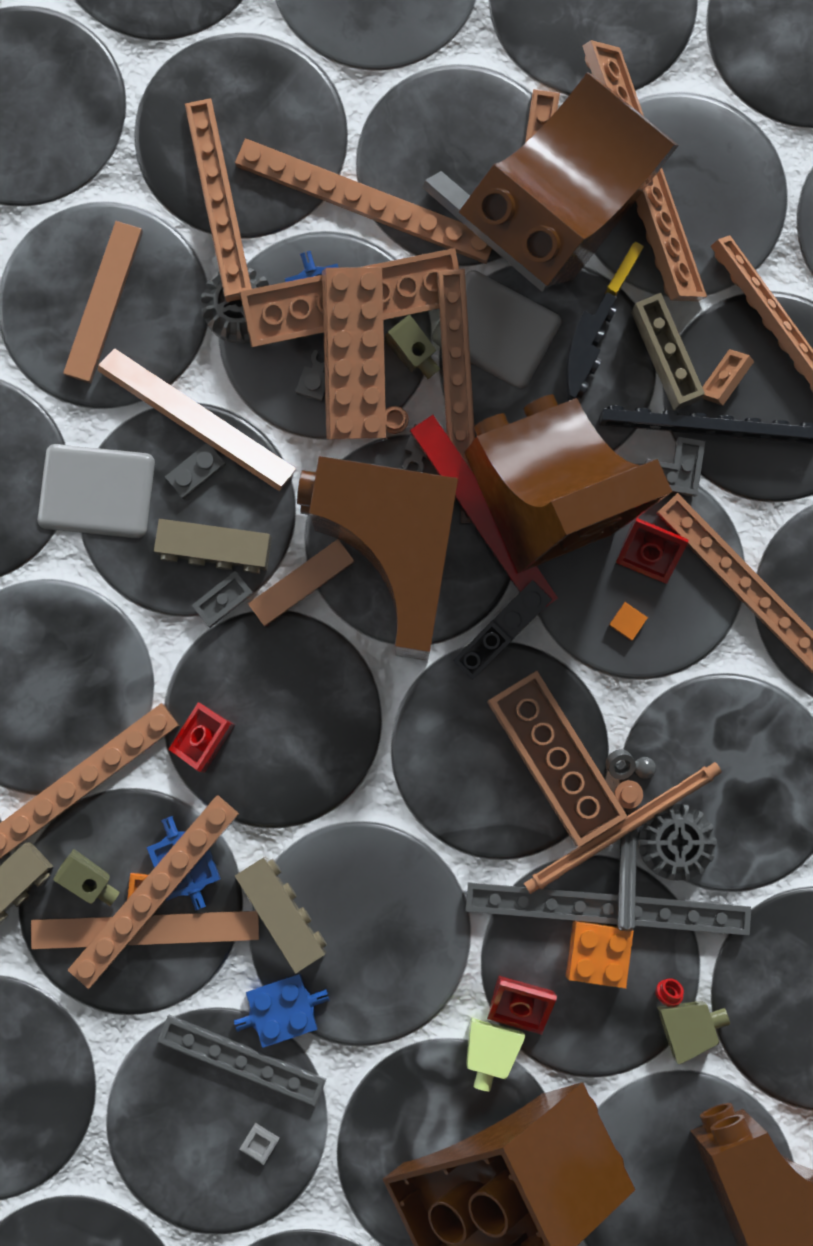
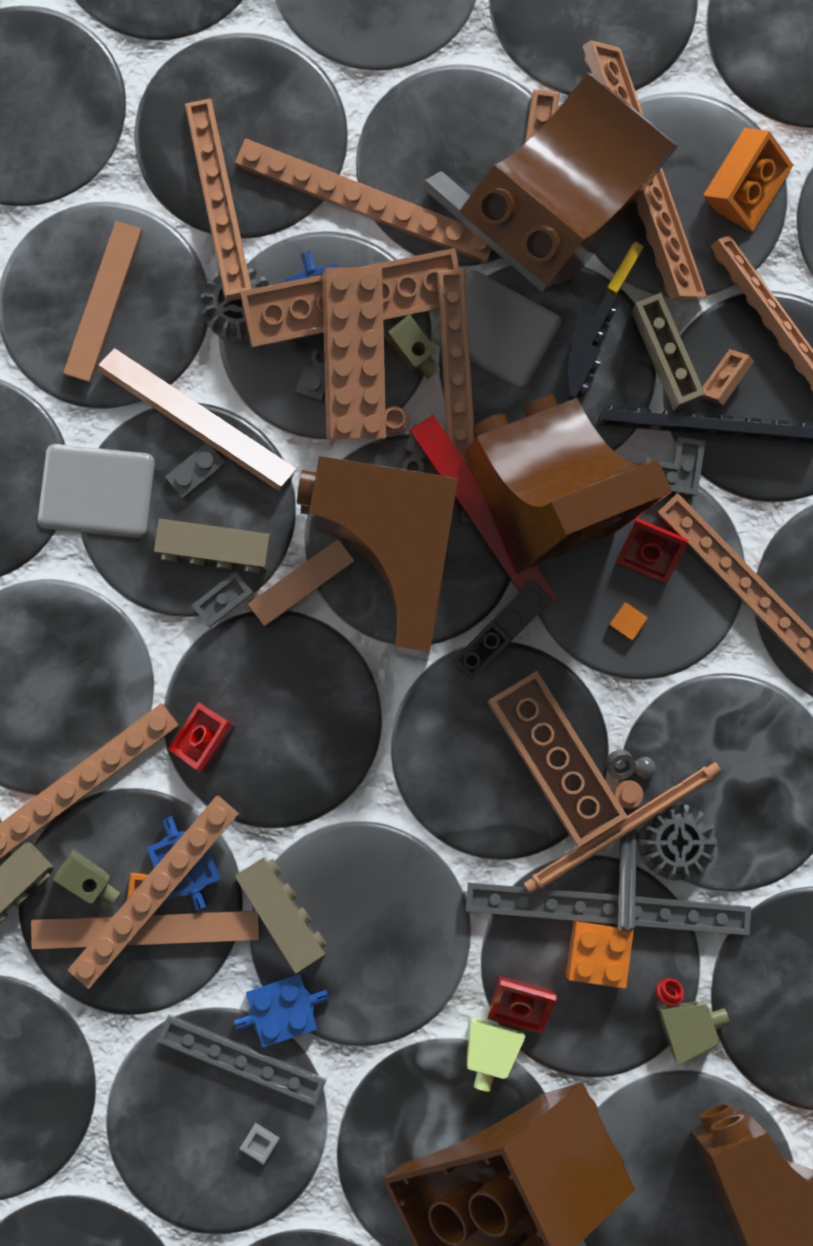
(749, 178): none -> orange slope

